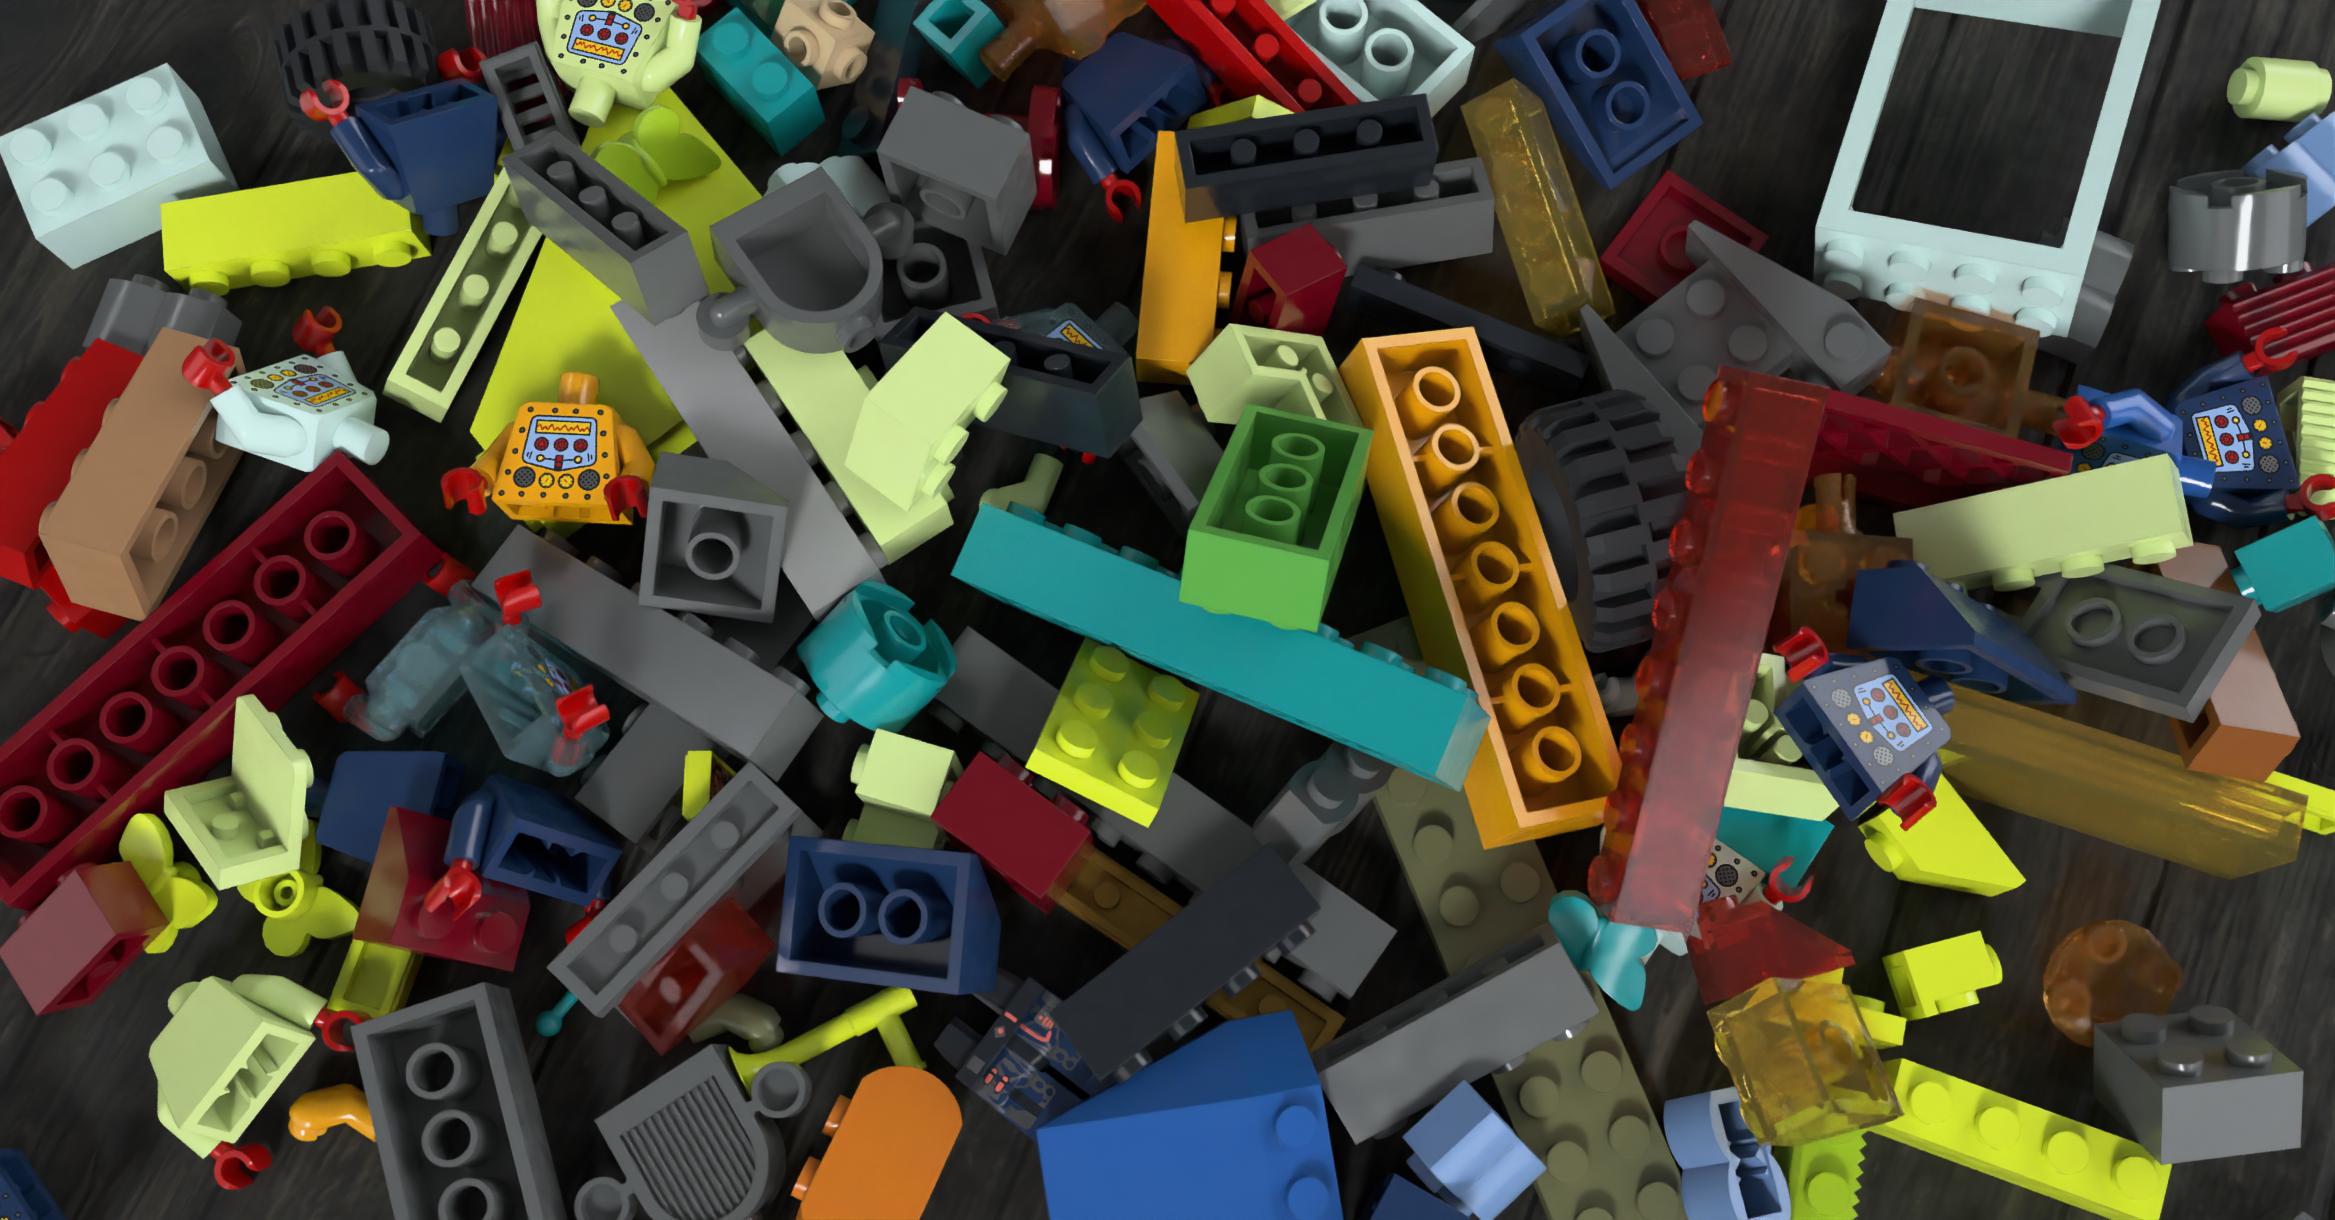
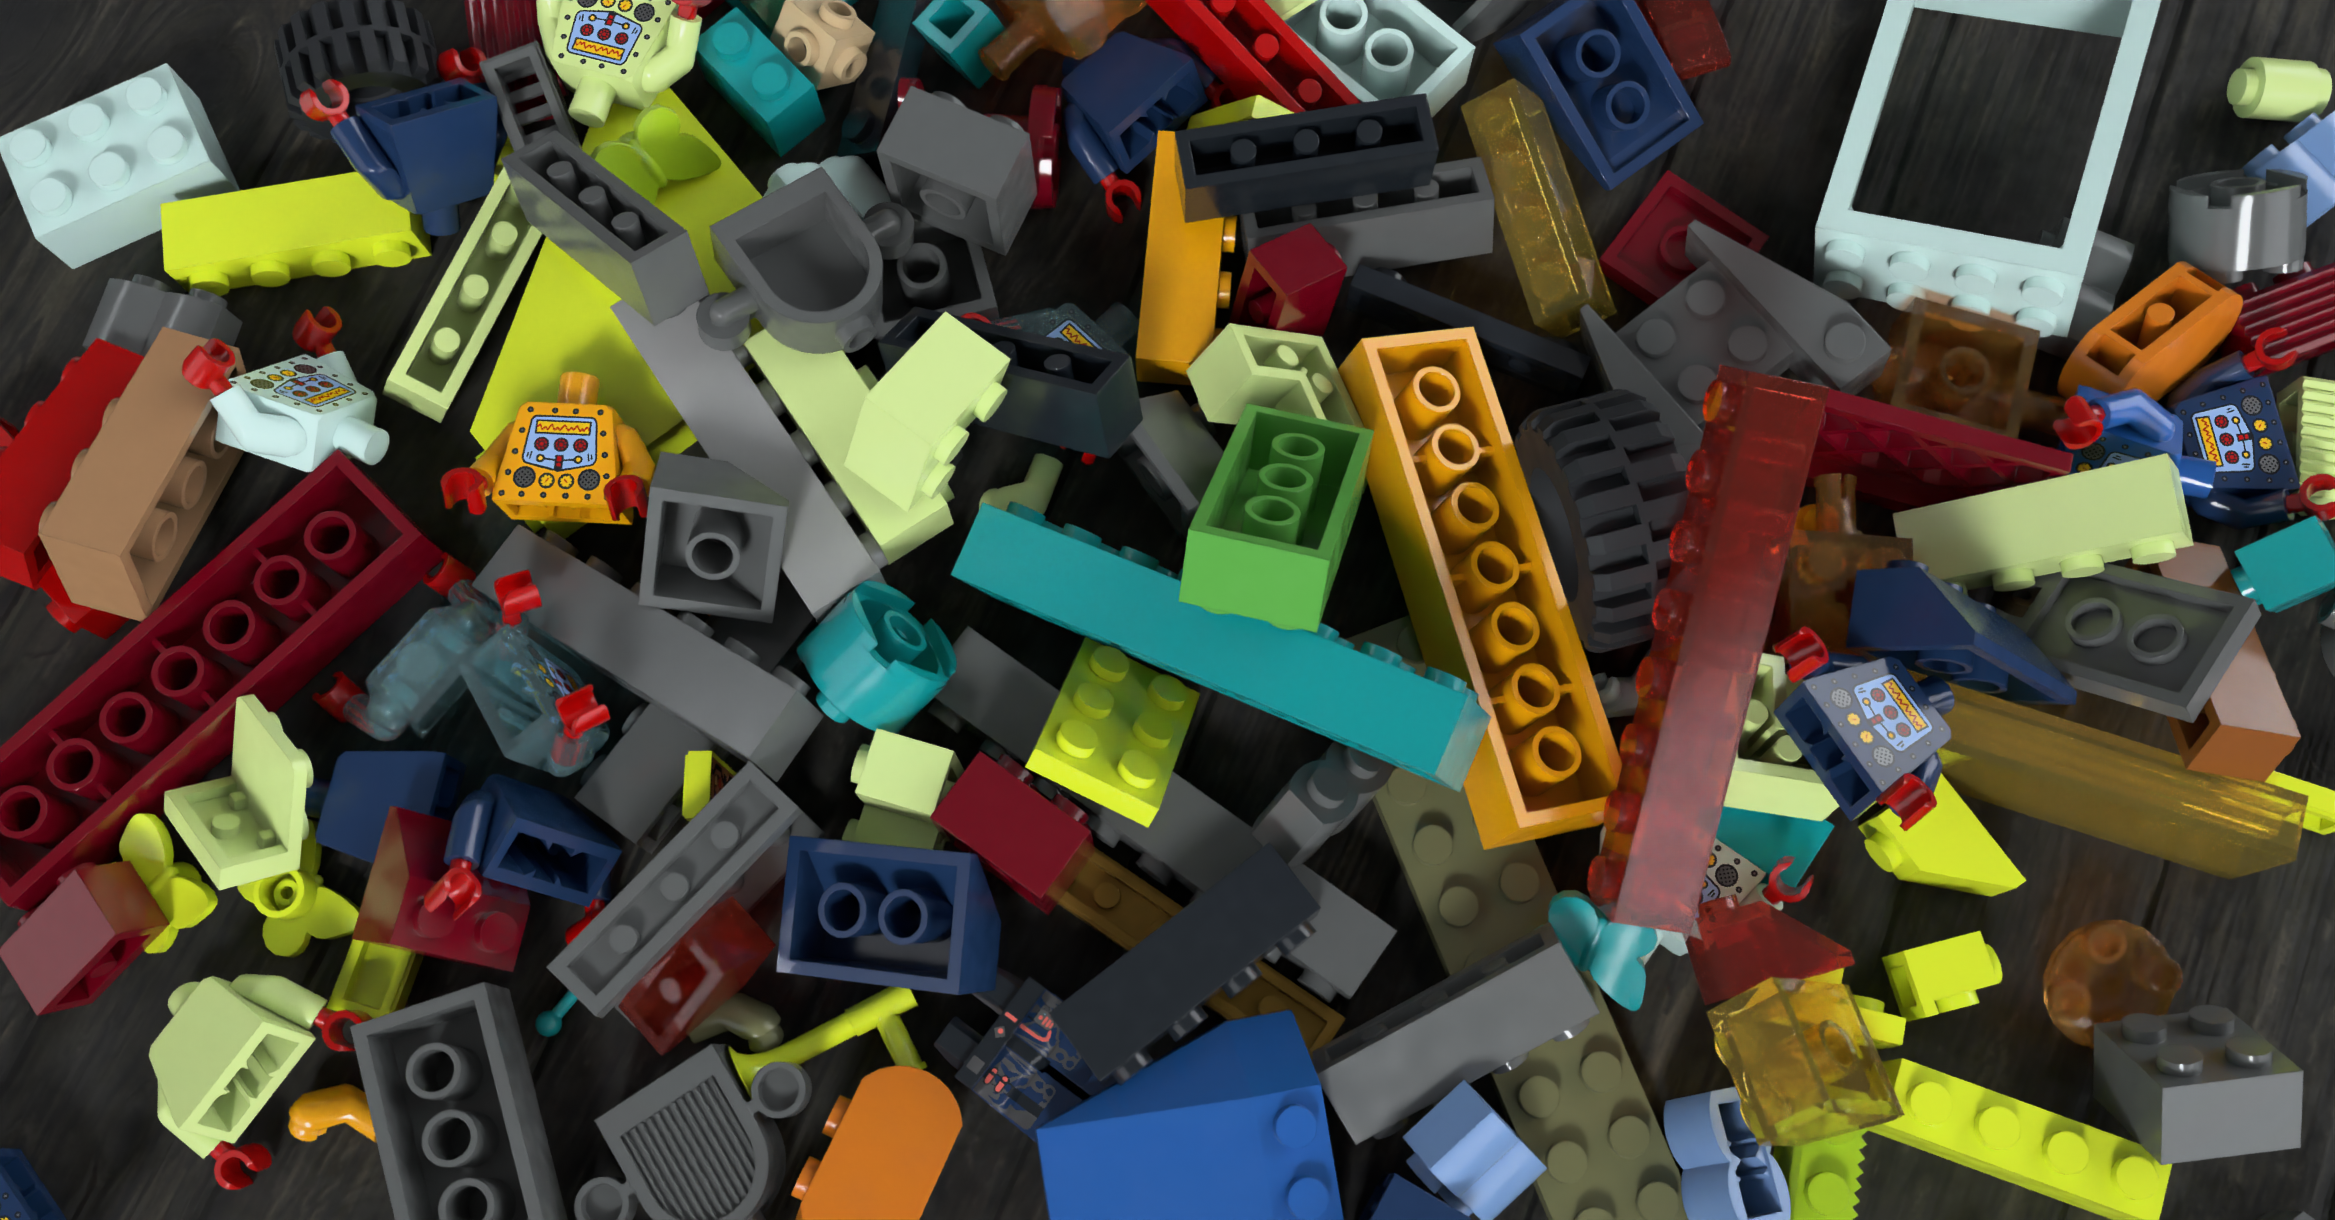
(2155, 336): none -> orange brick

